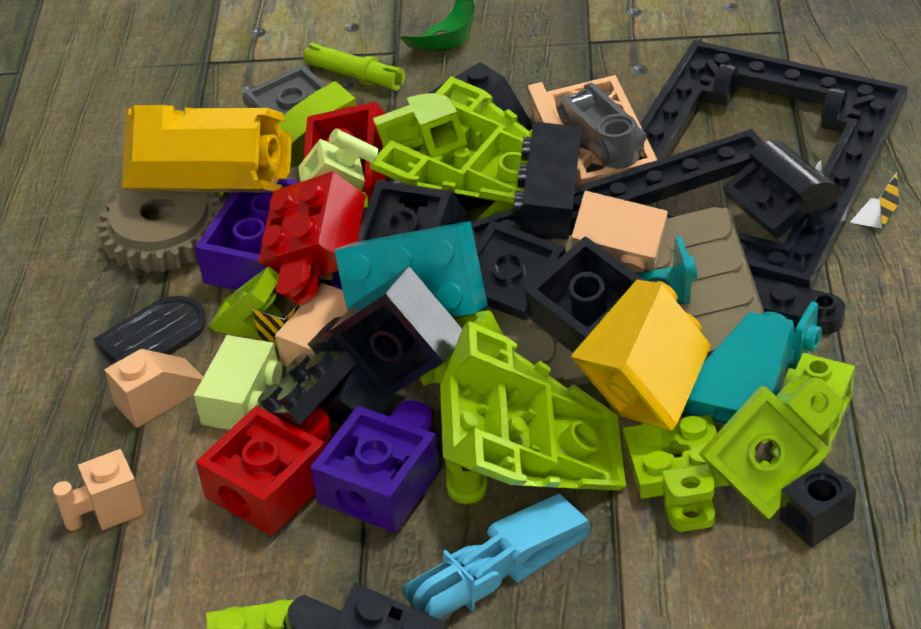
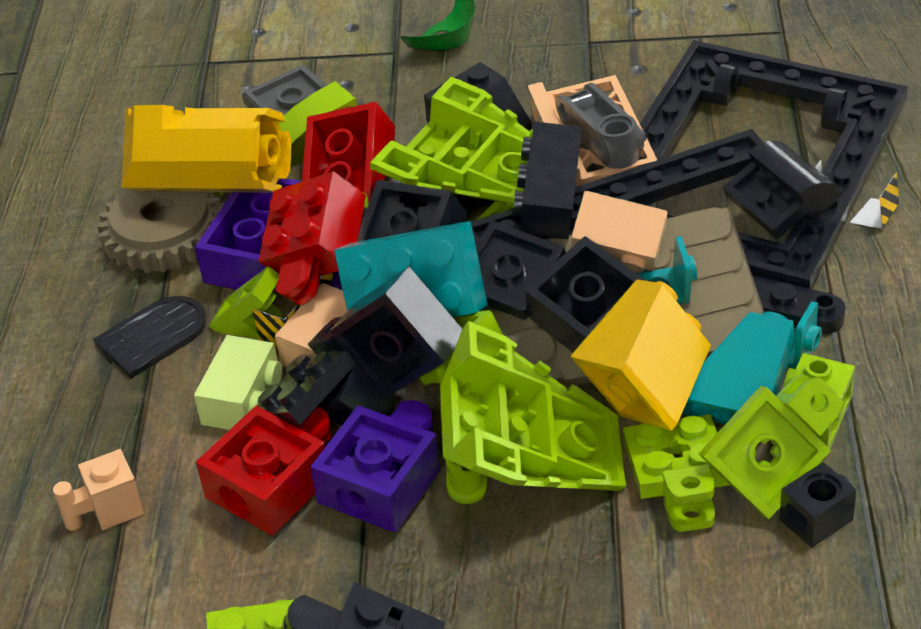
(150, 384): light nougat slope -> none
(341, 159): yellowish green brick -> none
(365, 69): lime pin -> none
(427, 121): lime brick -> none
(516, 549): medium azure arm -> none

